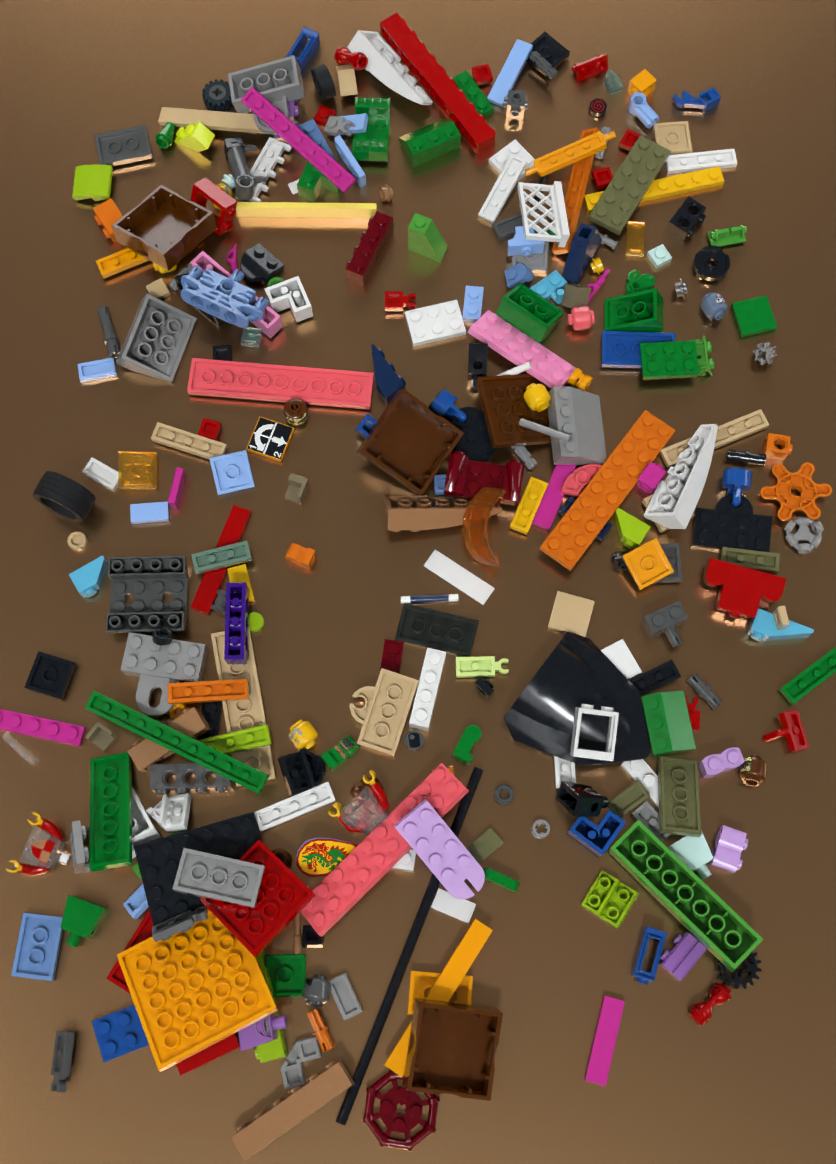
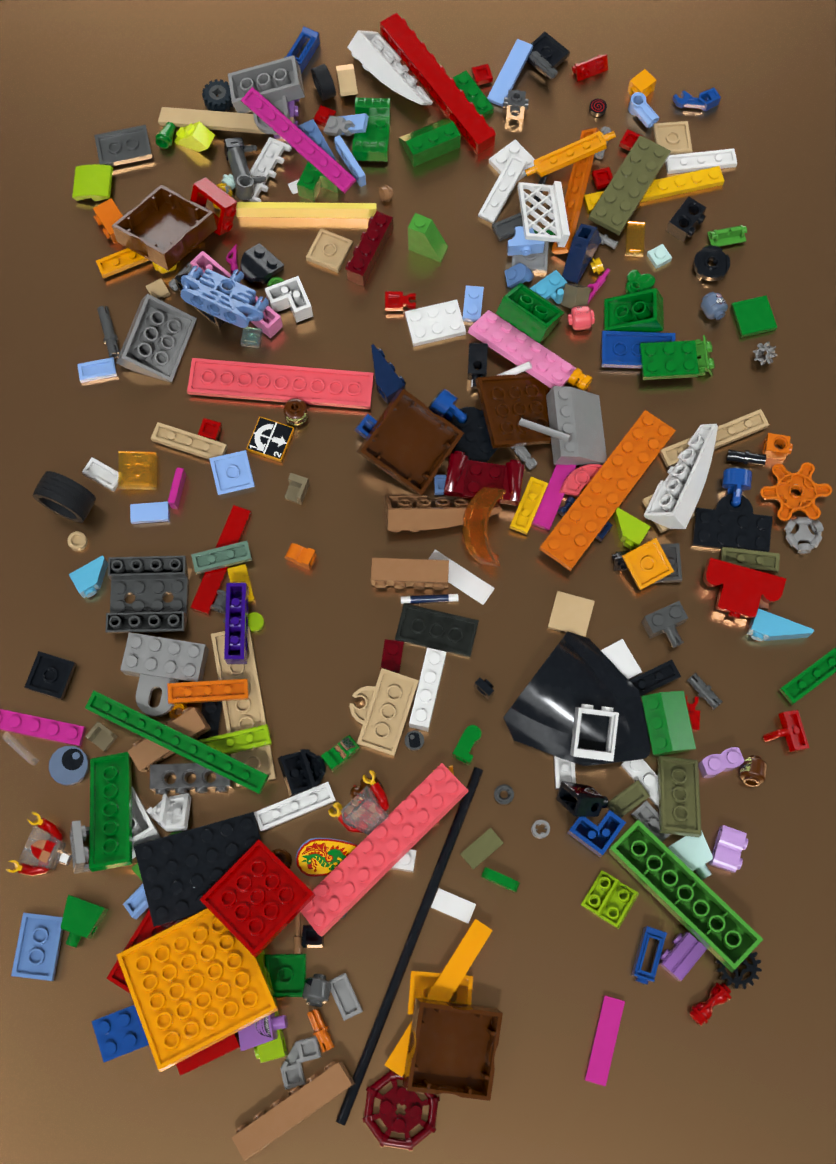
(62, 1060): dark grey plate -> none
(68, 765): none -> sand blue tile
(162, 636): black tile -> none
(179, 923): dark grey plate -> none
(218, 878): light grey hinge -> none
(222, 352): black tile -> none
(303, 734): yellow head -> none
(329, 250): none -> tan tile
(356, 60): red piece -> none
(409, 572): none -> medium nougat brick
(441, 850): lavender plate -> none
(479, 666): yellowish green plate -> none
(537, 397): yellow head -> none
(613, 82): clear light blue slope -> none
(651, 478): dark pink brick -> none
(681, 289): flat silver plate -> none
(781, 617): tan tile -> none

